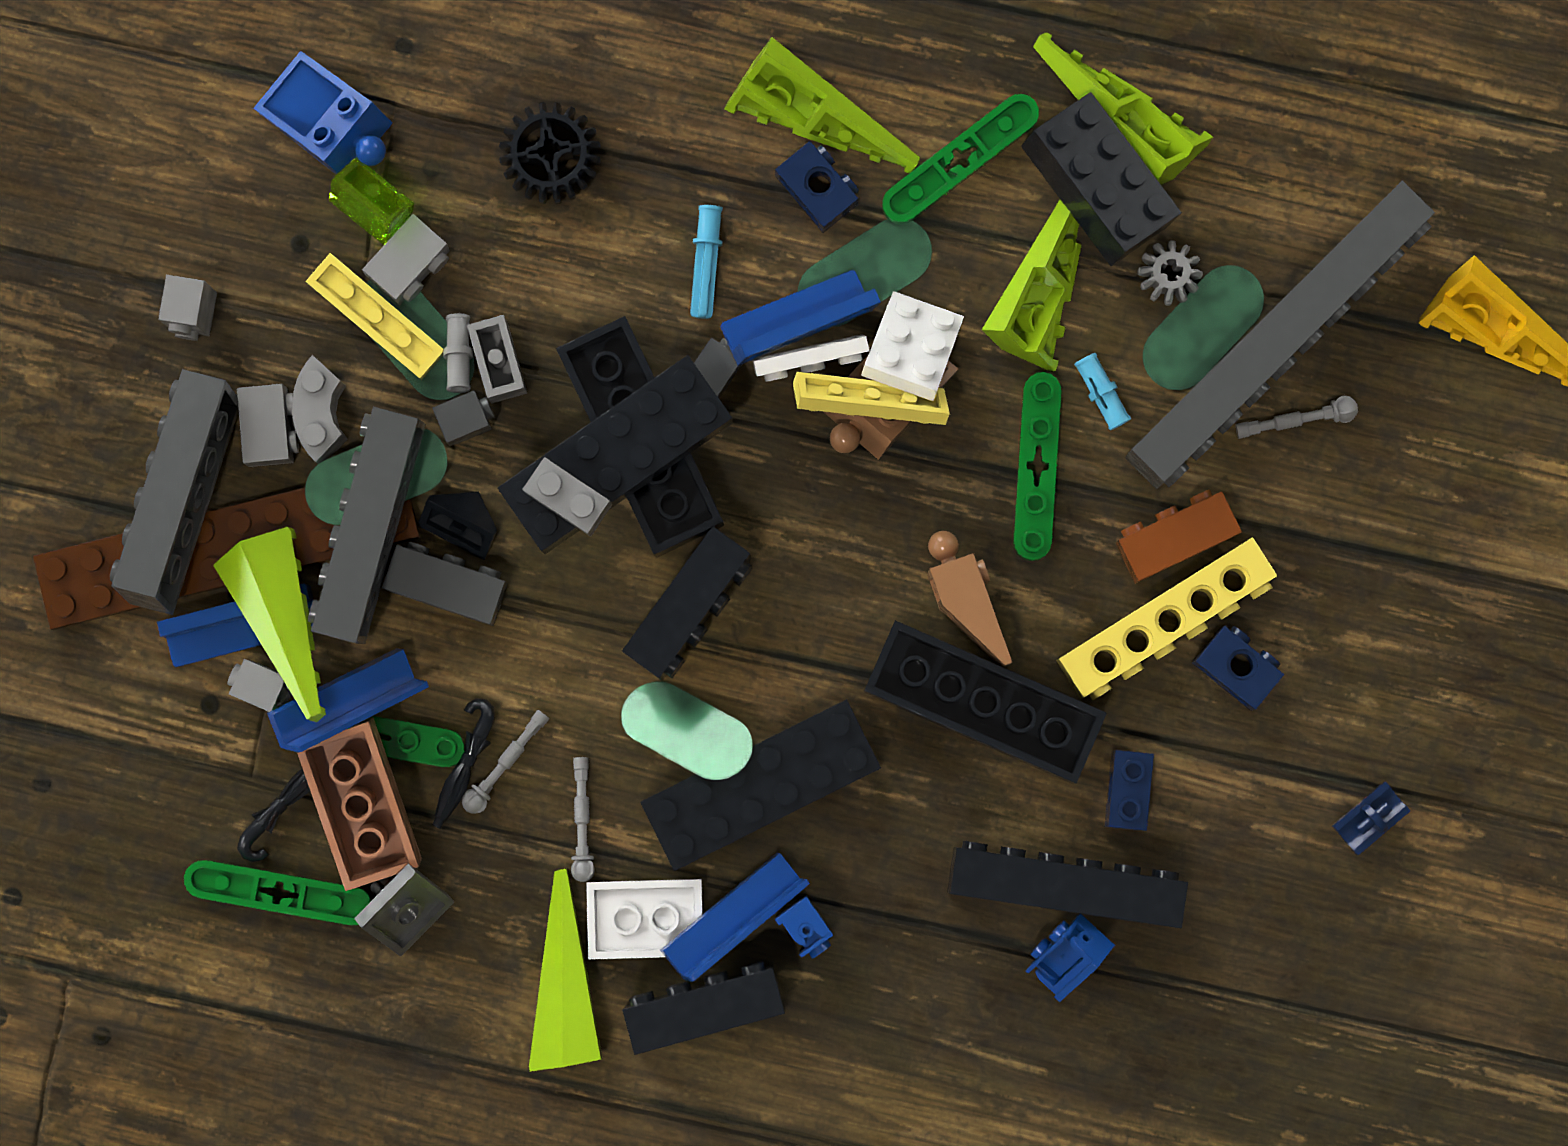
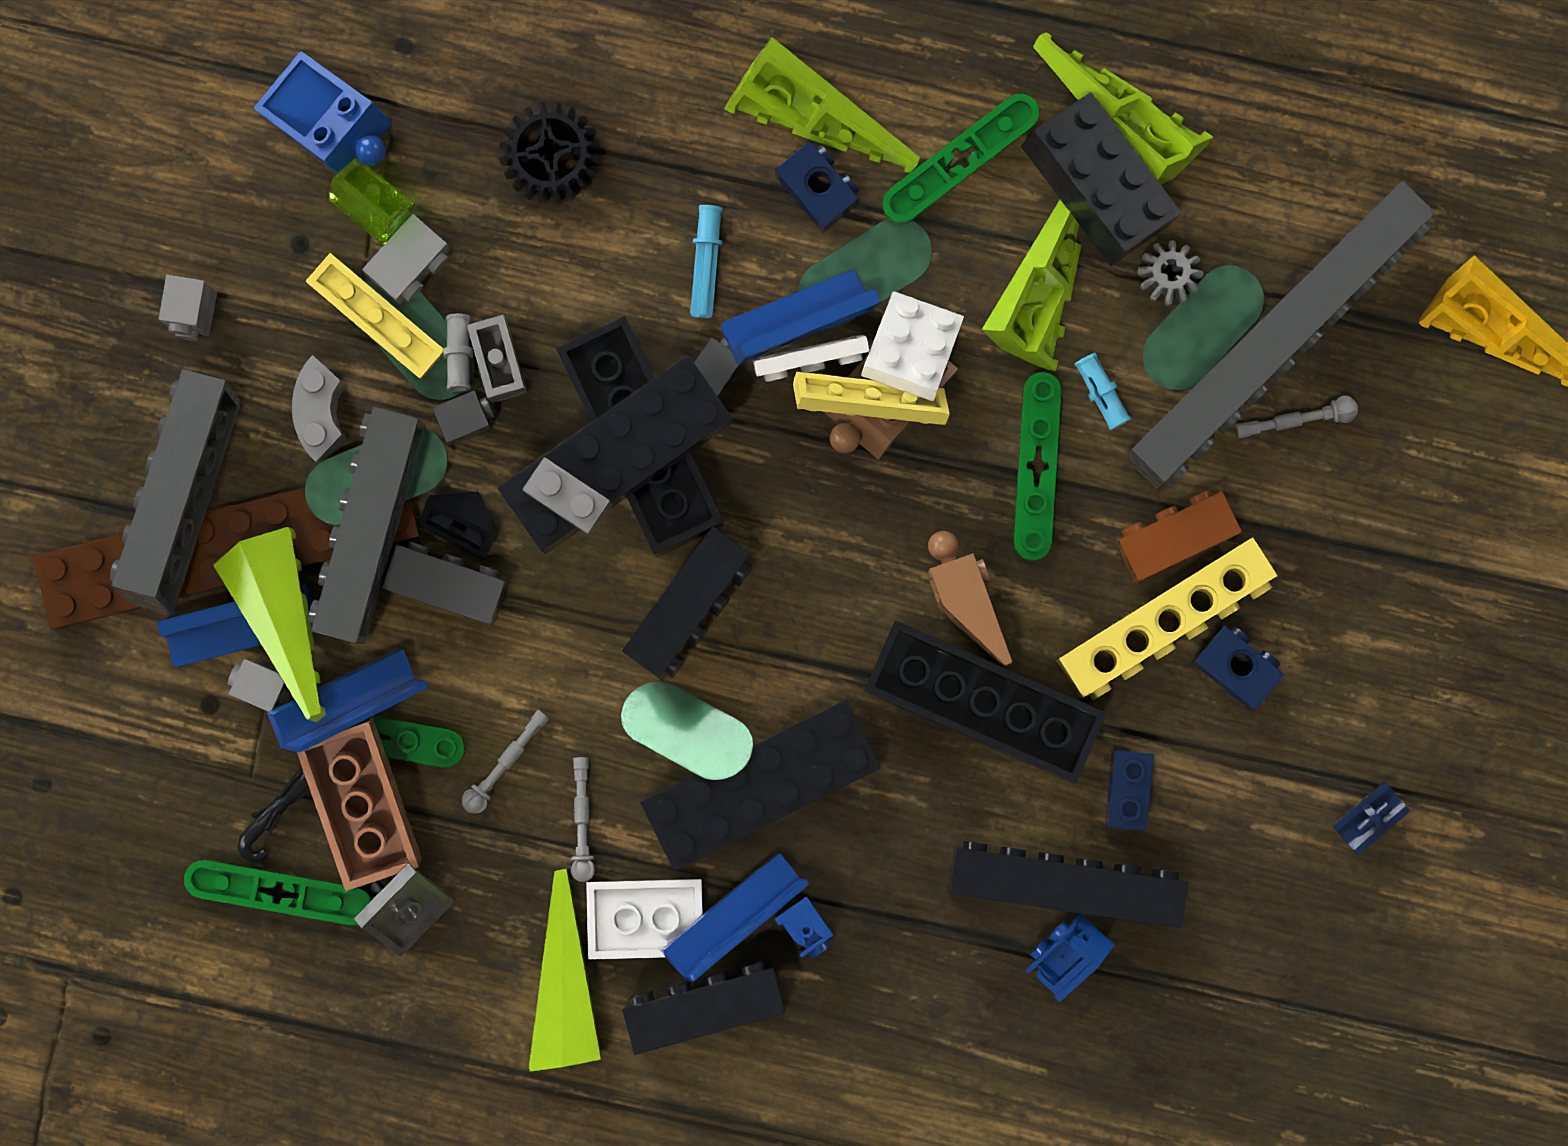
(266, 425): light grey brick -> none
(458, 780): black piece -> none

